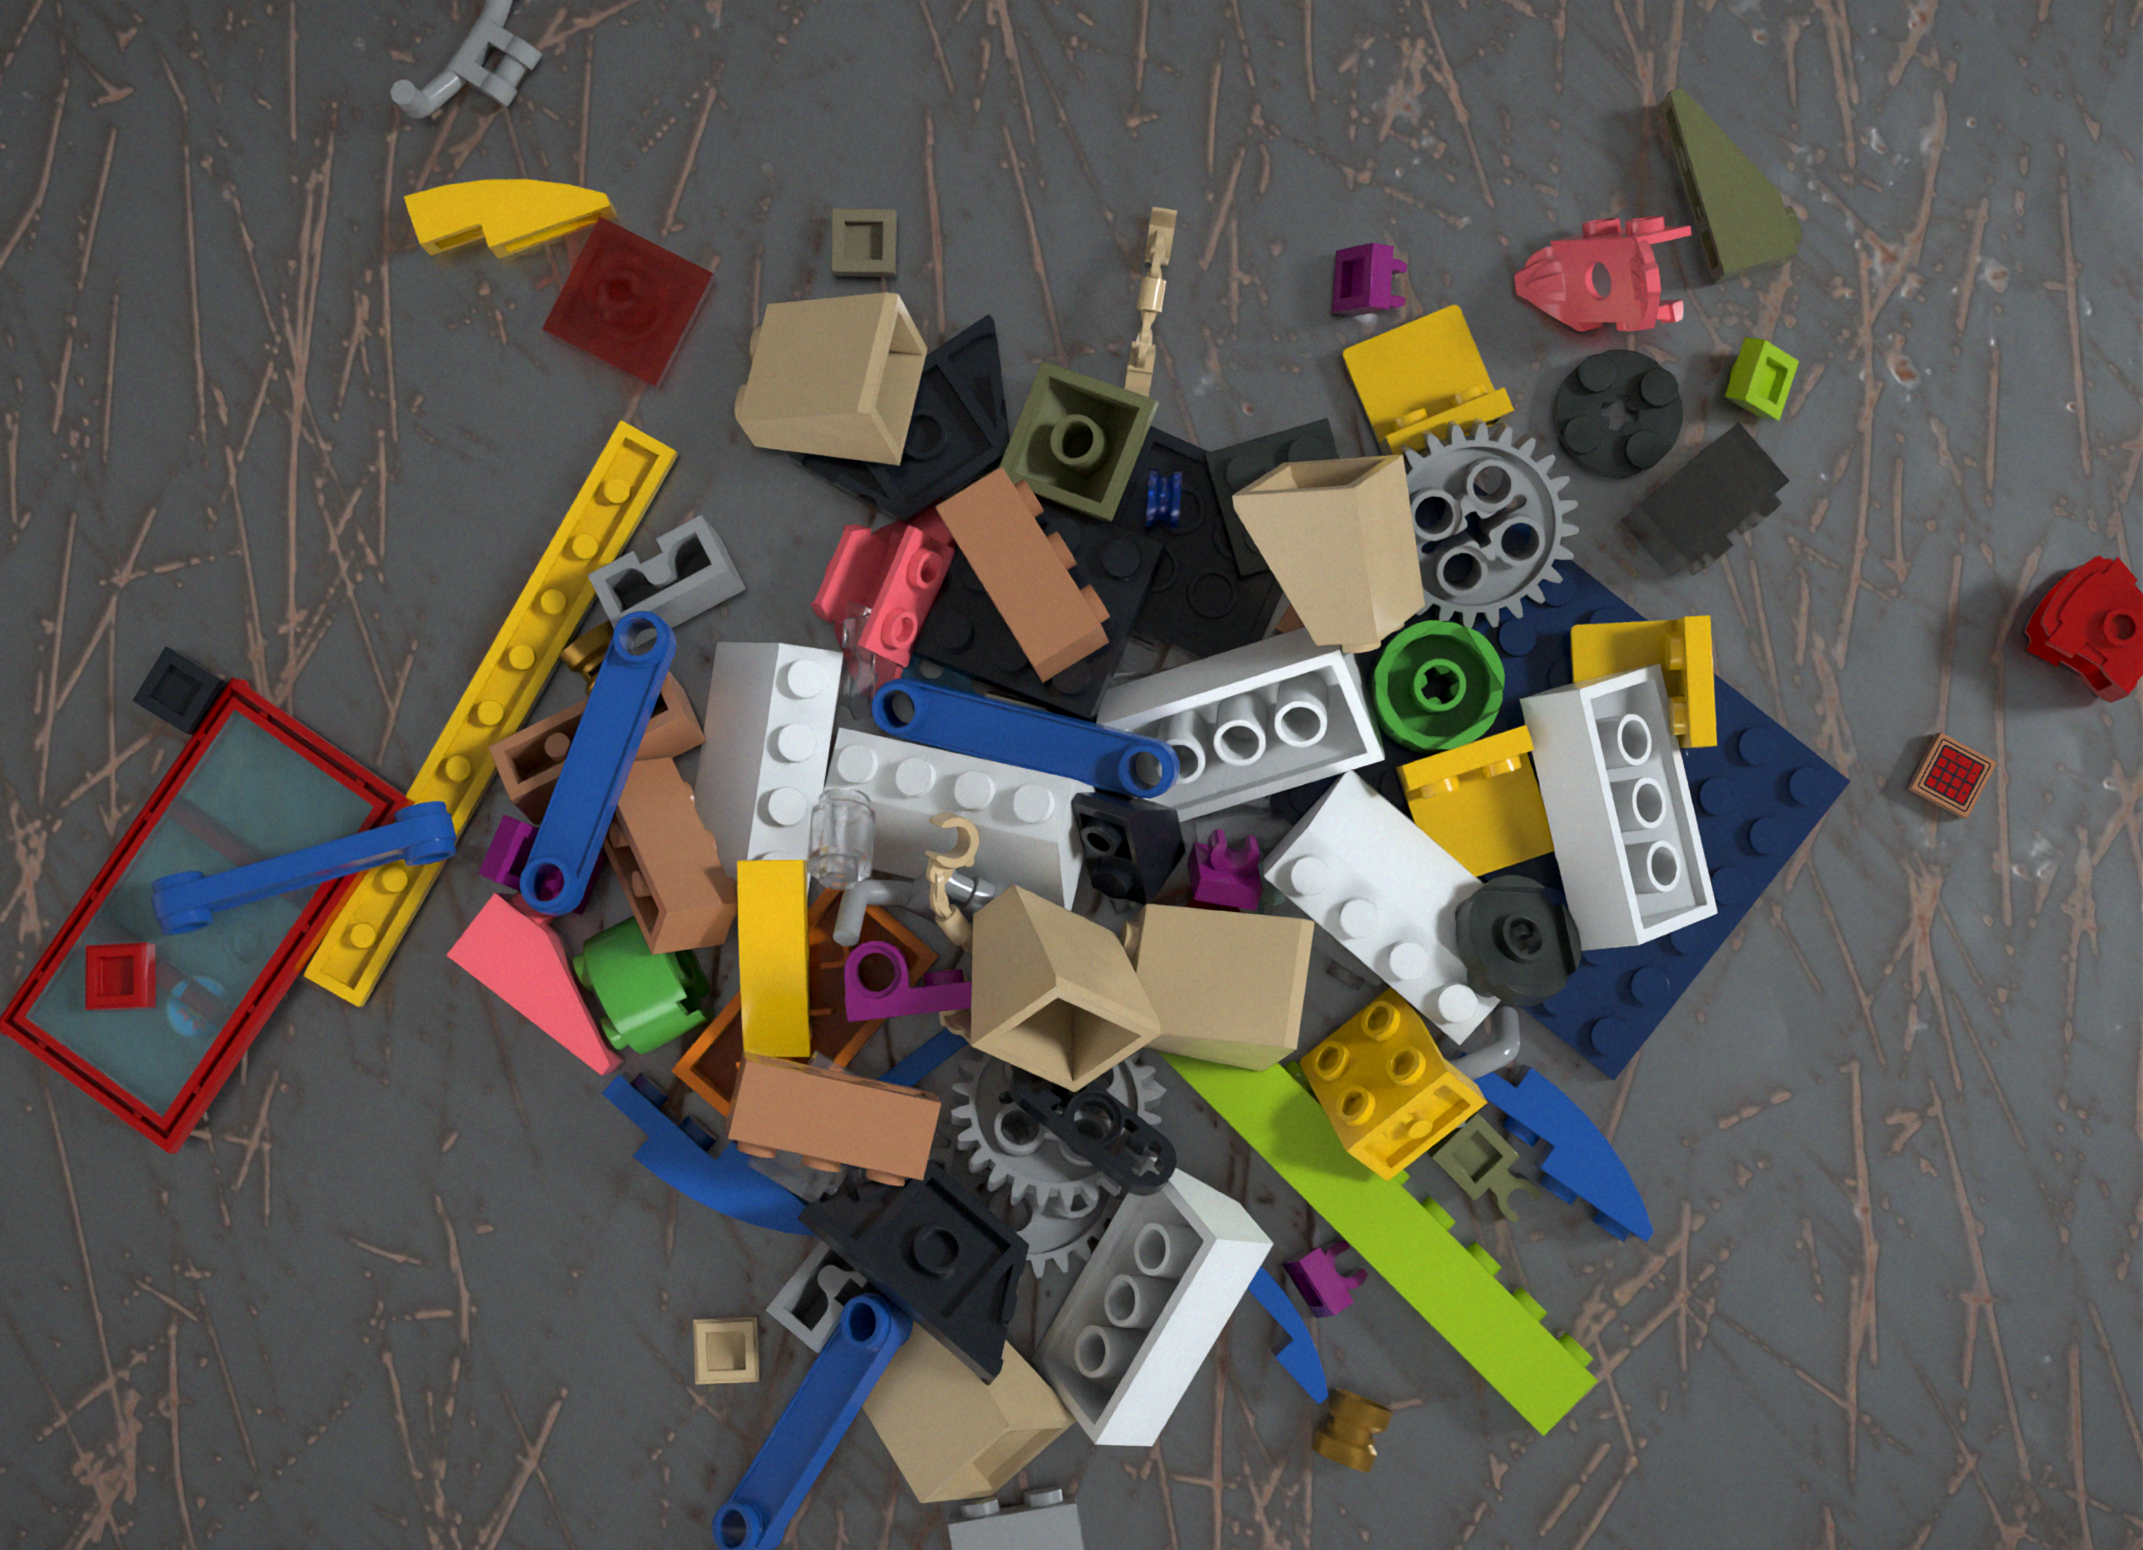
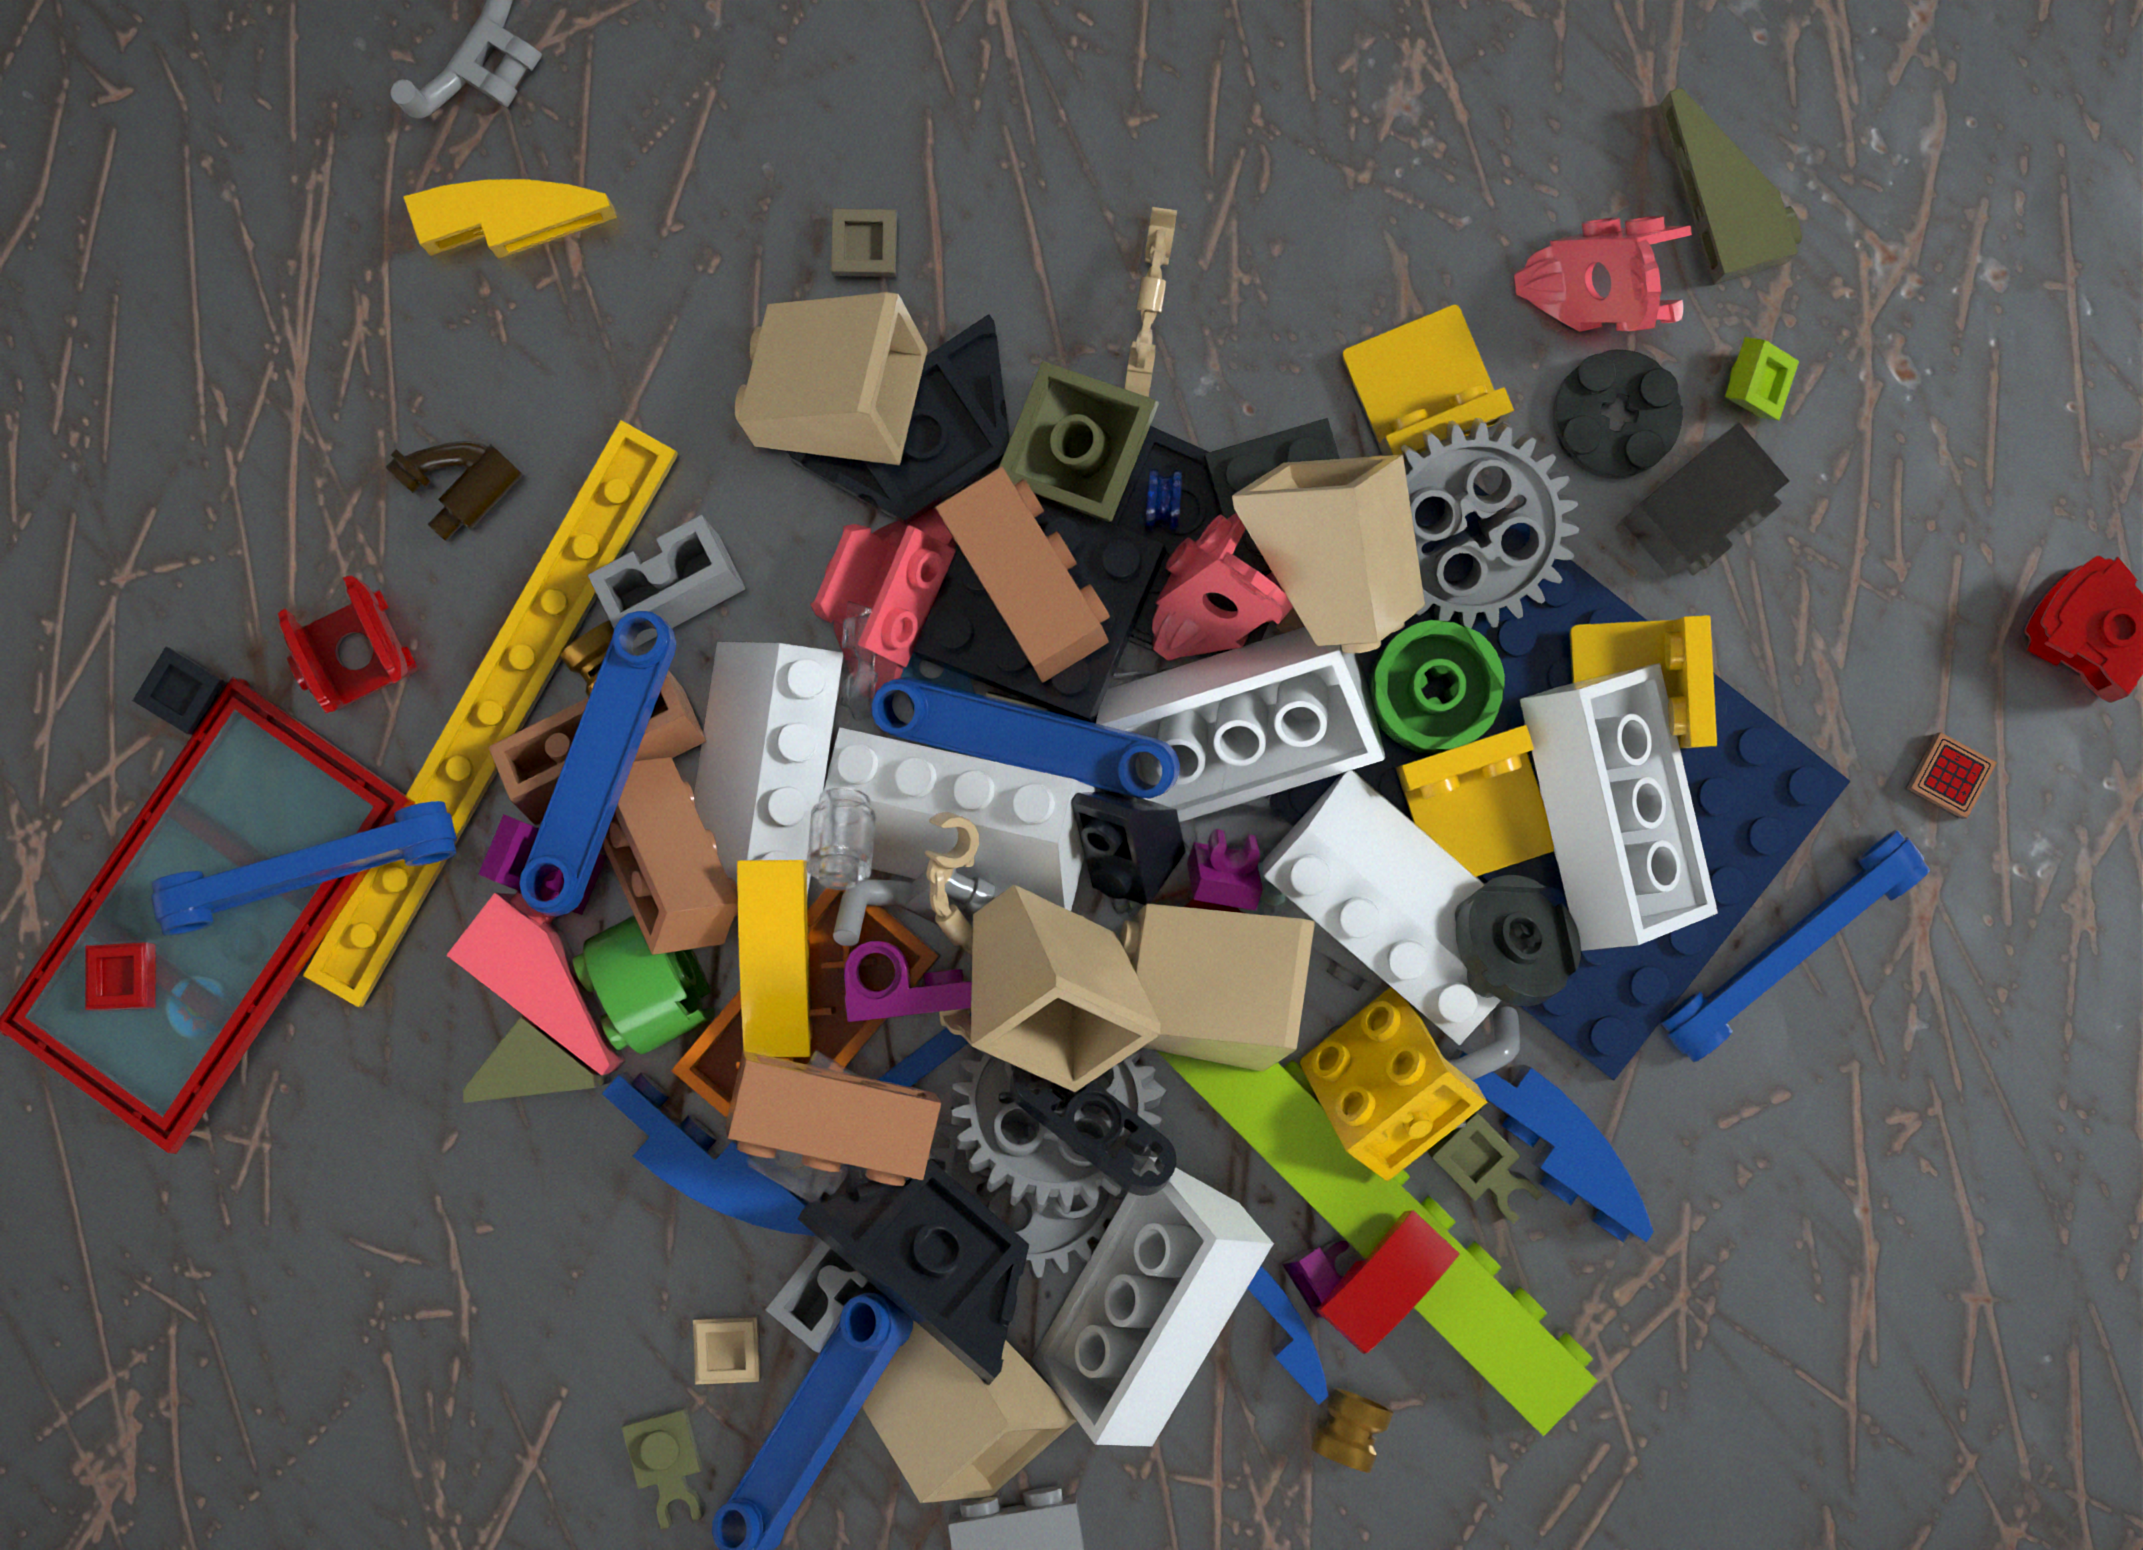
(316, 647): none -> red piece
(472, 495): none -> dark brown plant
(530, 1064): none -> olive slope
(628, 302): clear red plate -> none
(663, 1454): none -> olive plate
(1185, 617): none -> coral piece
(1365, 279): magenta tile -> none
(1388, 1282): none -> red slope
(1701, 1022): none -> blue piece

